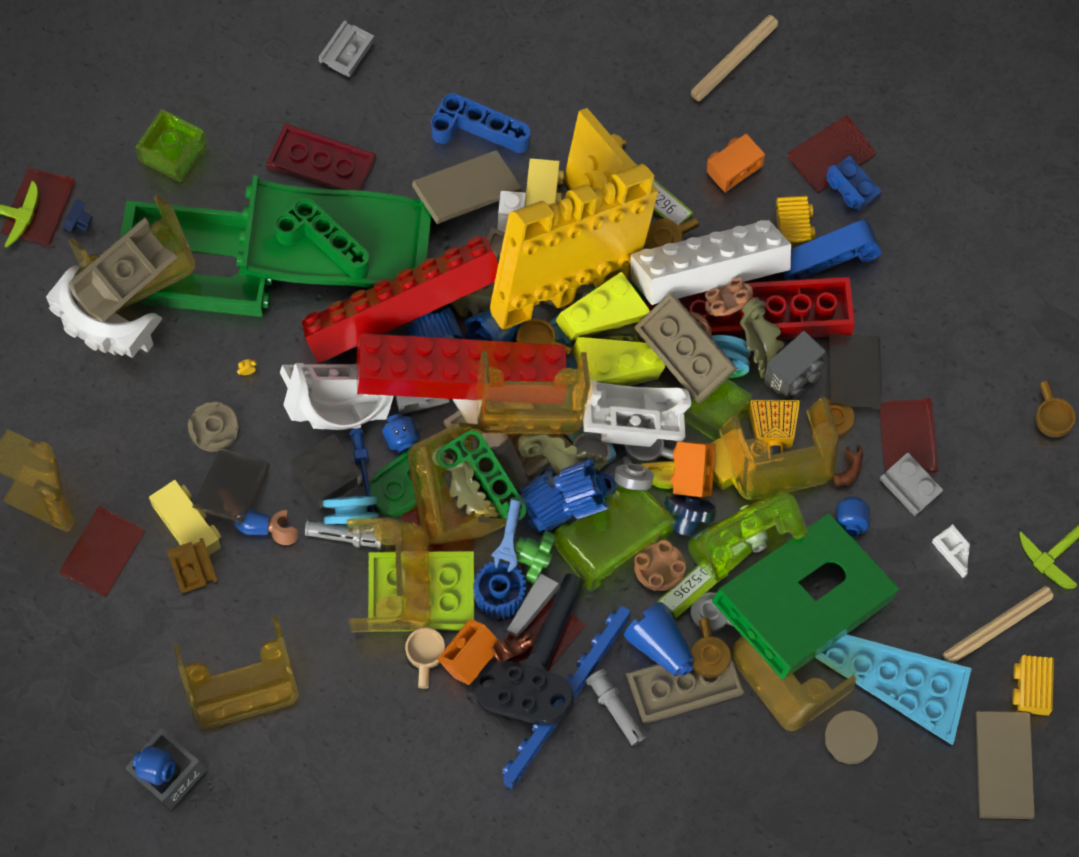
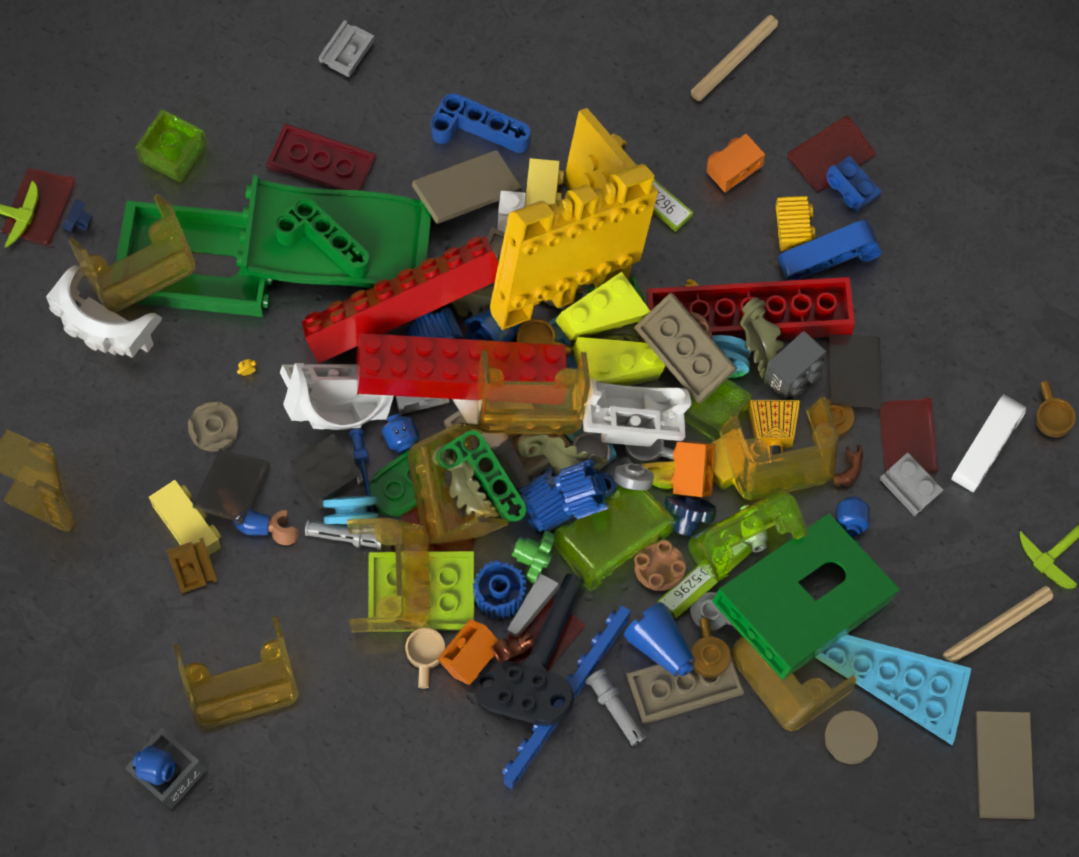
(102, 551): clear red piece -> none
(120, 271): dark tan piece -> none
(506, 548): medium blue piece -> none
(667, 231): pearl gold piece -> none
(710, 261): white brick -> none
(728, 298): nougat dish -> none
(954, 548): white tile -> none
(989, 443): none -> white beam
(1034, 685): yellow brick -> none

